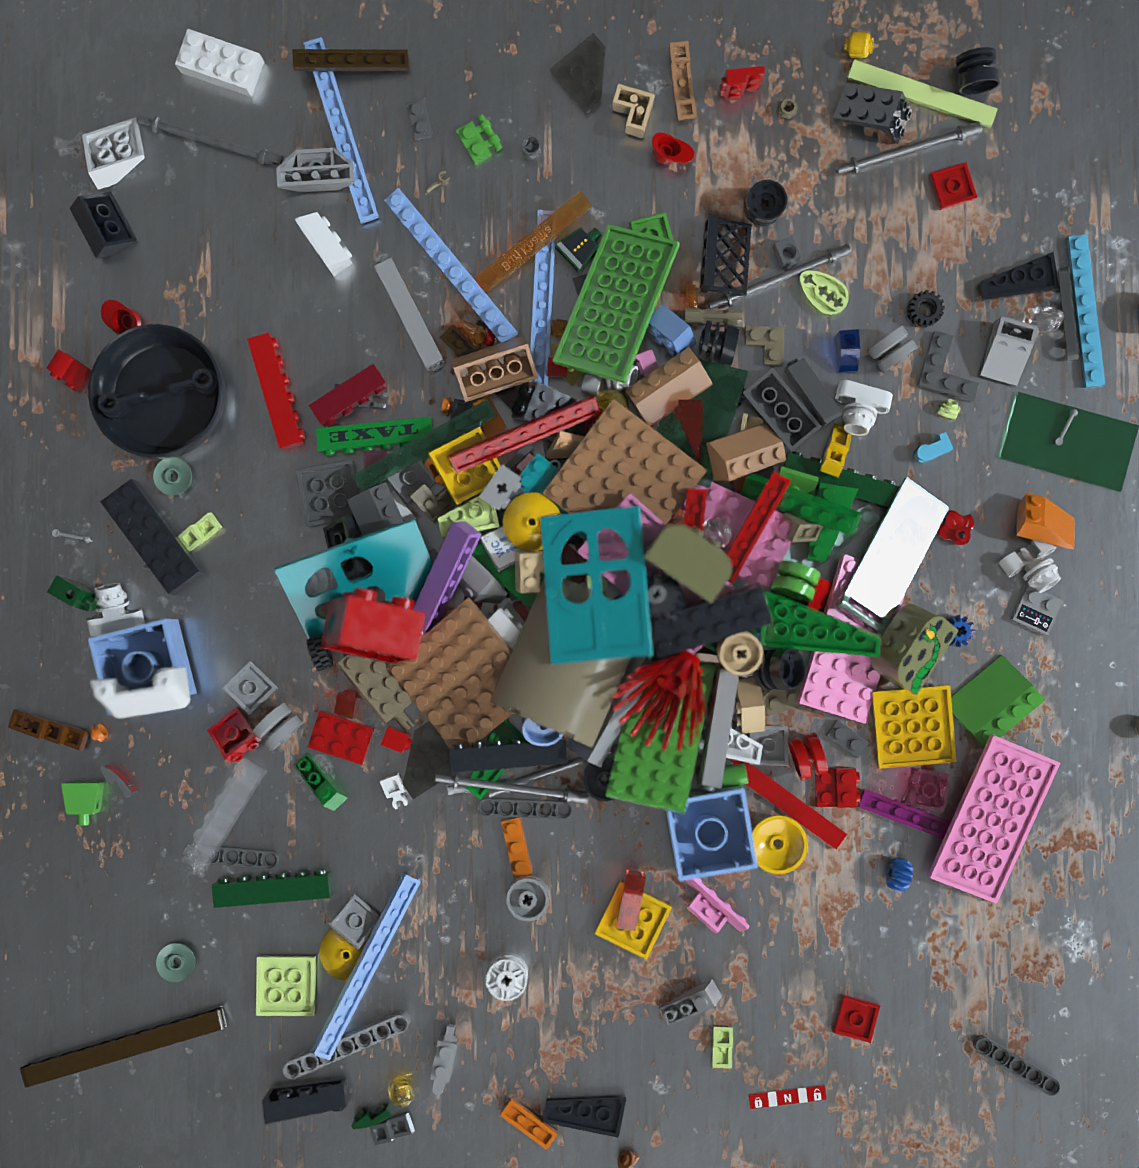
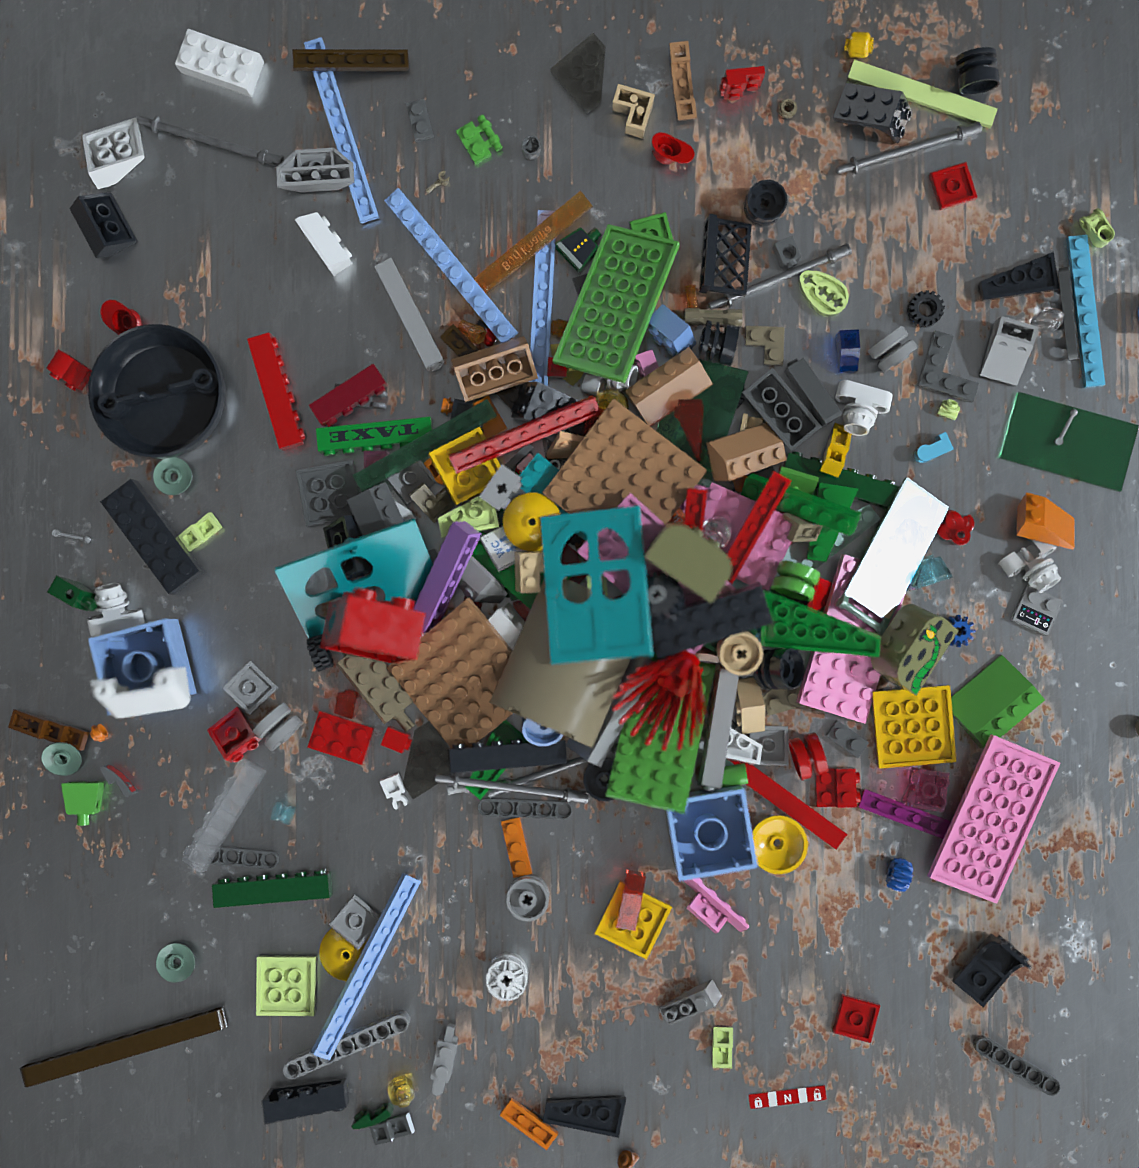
(59, 764): none -> sand green dish
(283, 813): none -> clear light blue wheel
(320, 782): green slope -> none
(929, 572): none -> clear light blue slope
(989, 968): none -> black bracket
(1097, 226): none -> yellowish green piece

